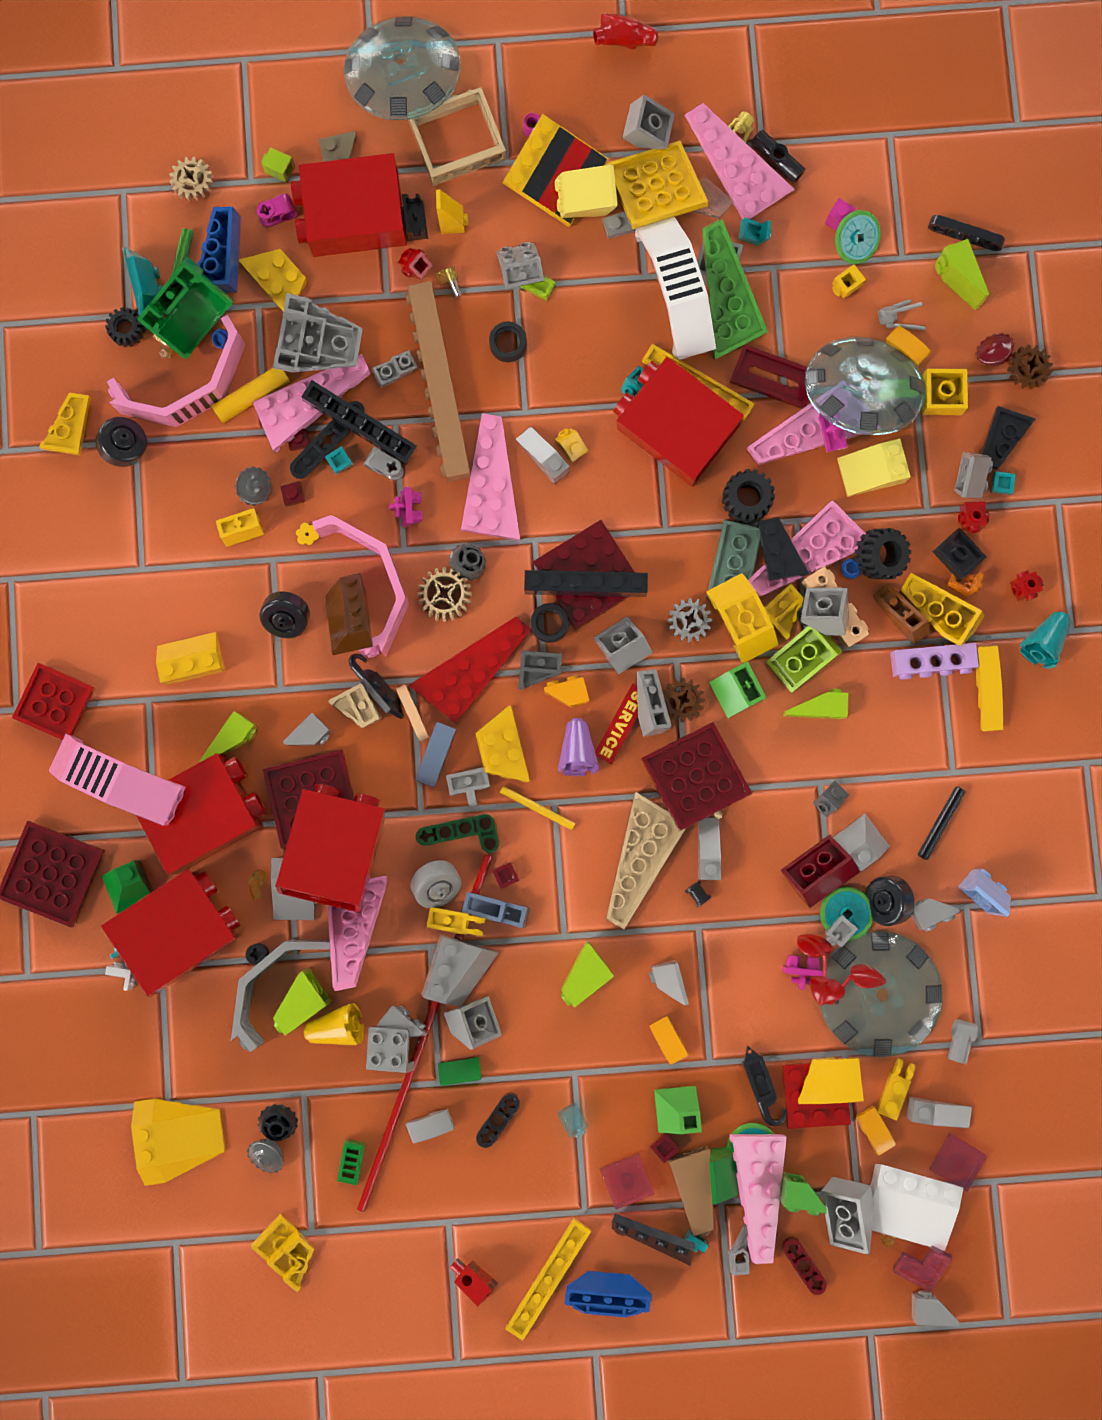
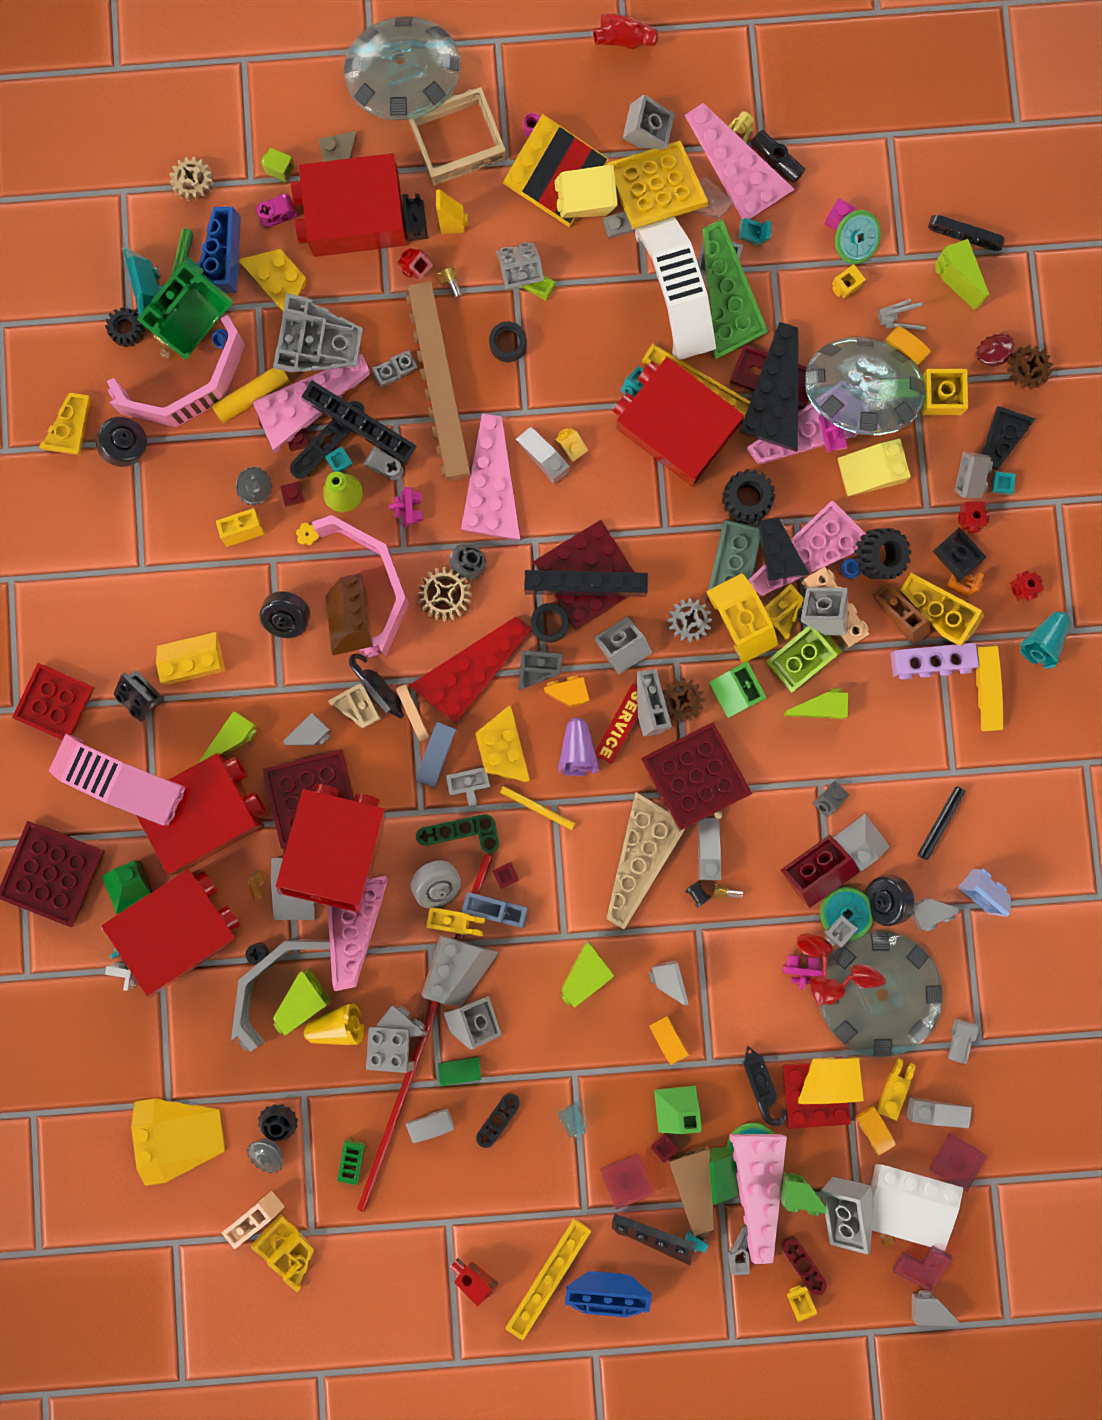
(137, 695): none -> black bracket
(253, 1220): none -> light nougat slope
(342, 492): none -> lime cone
(722, 892): none -> clear yellow piece
(774, 404): none -> black wing
(801, 1303): none -> yellow bracket

